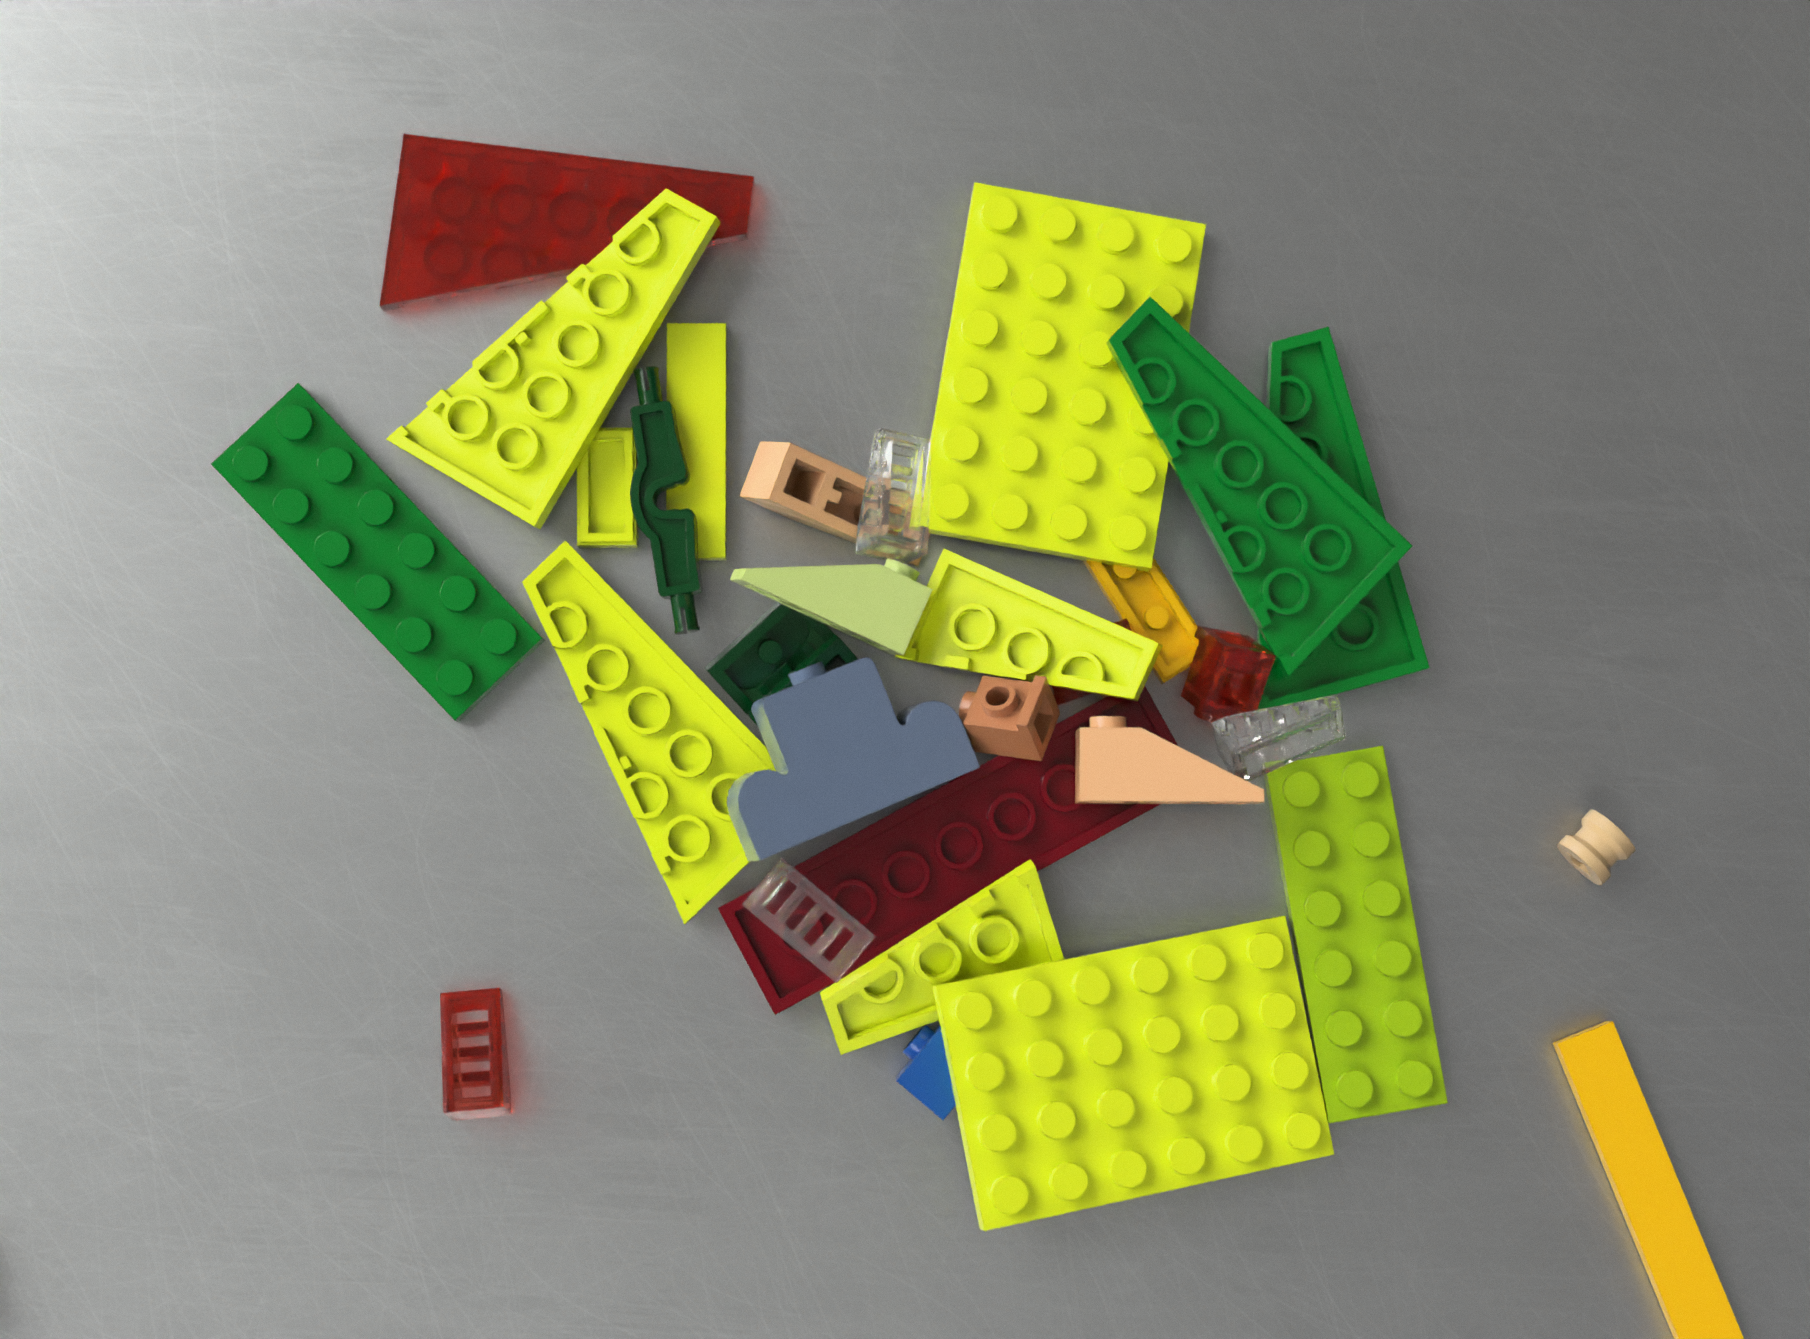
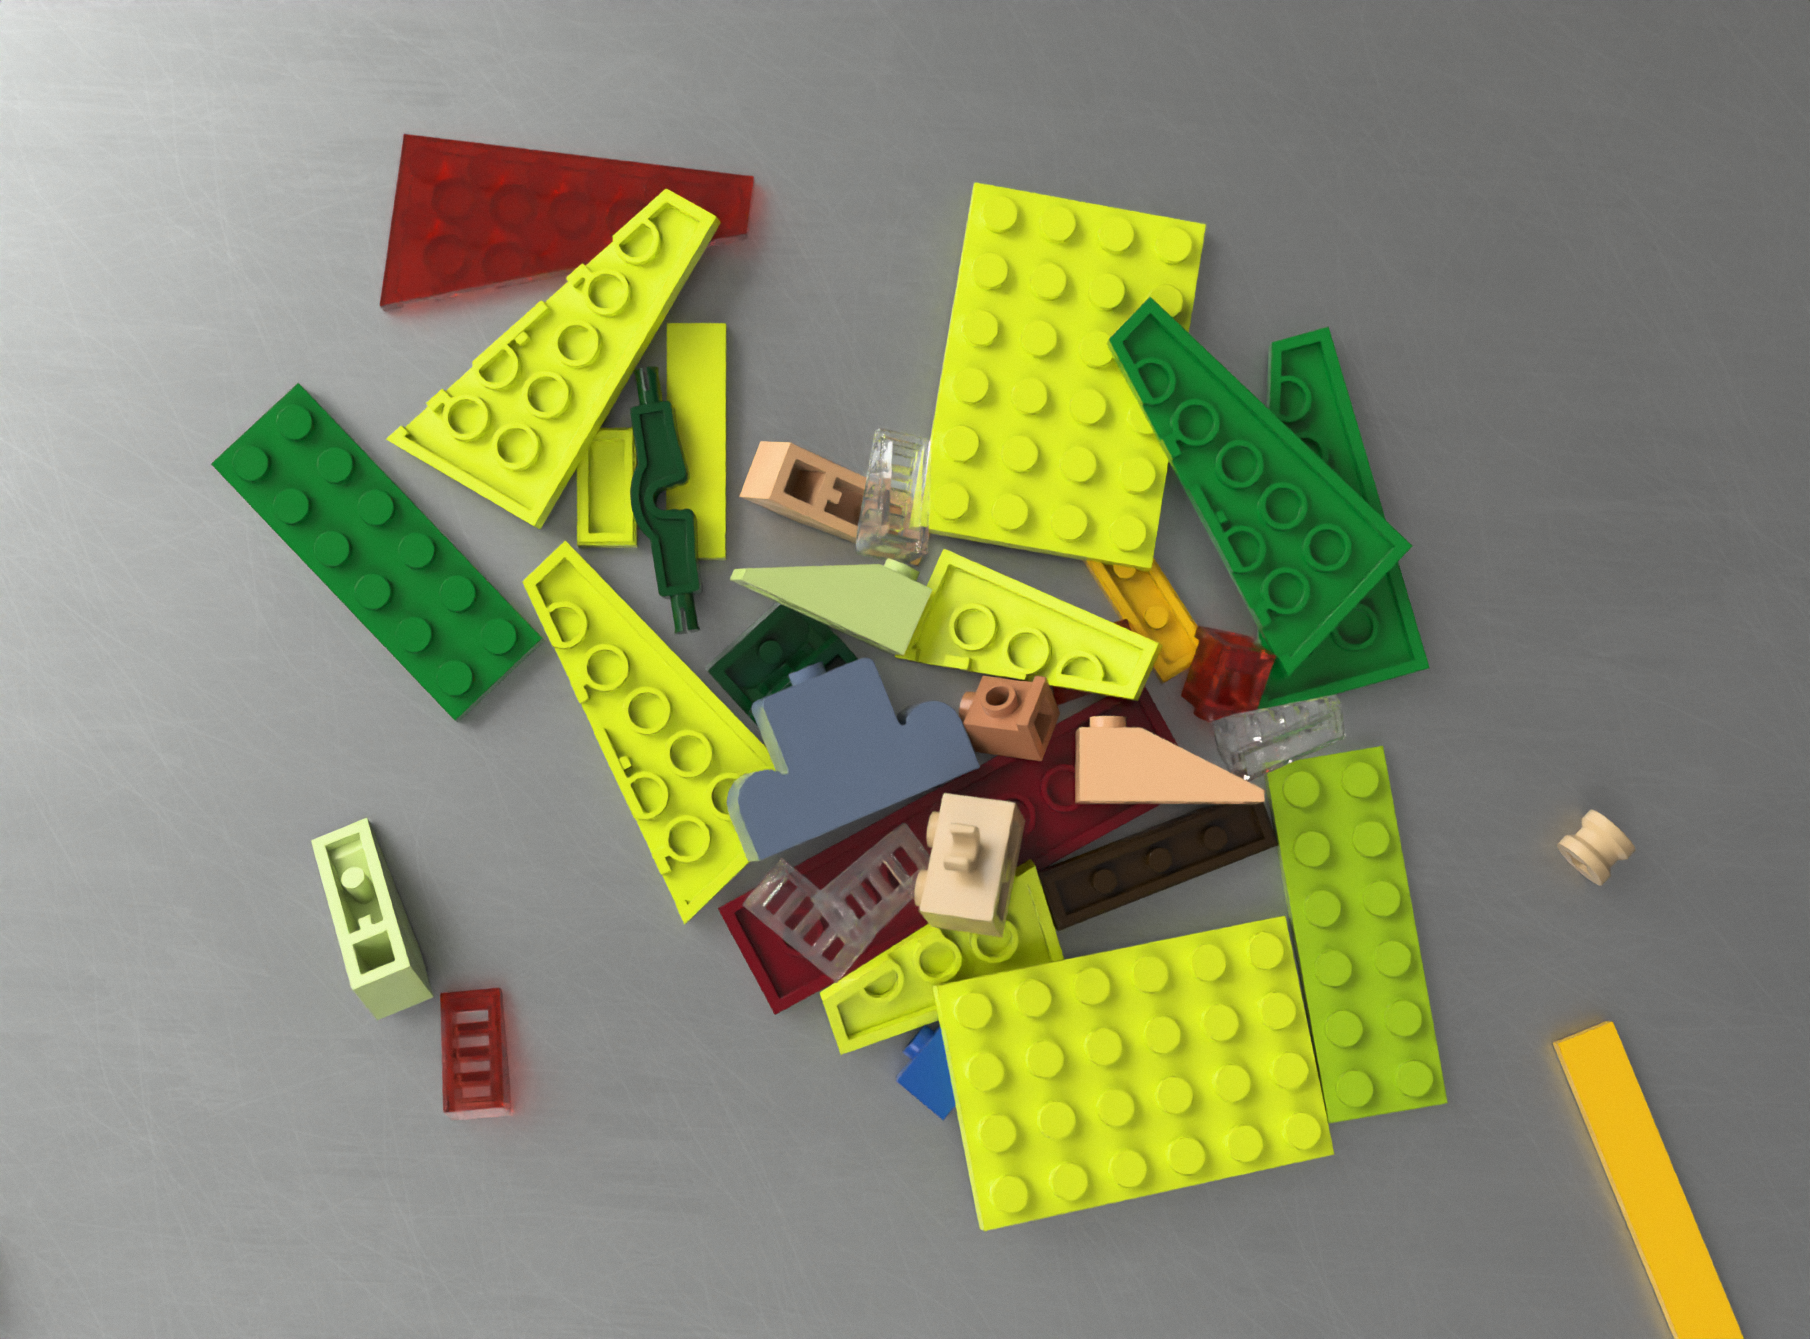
(370, 921): none -> yellowish green slope
(838, 914): none -> clear slope
(970, 864): none -> tan brick
(1154, 860): none -> dark brown tile

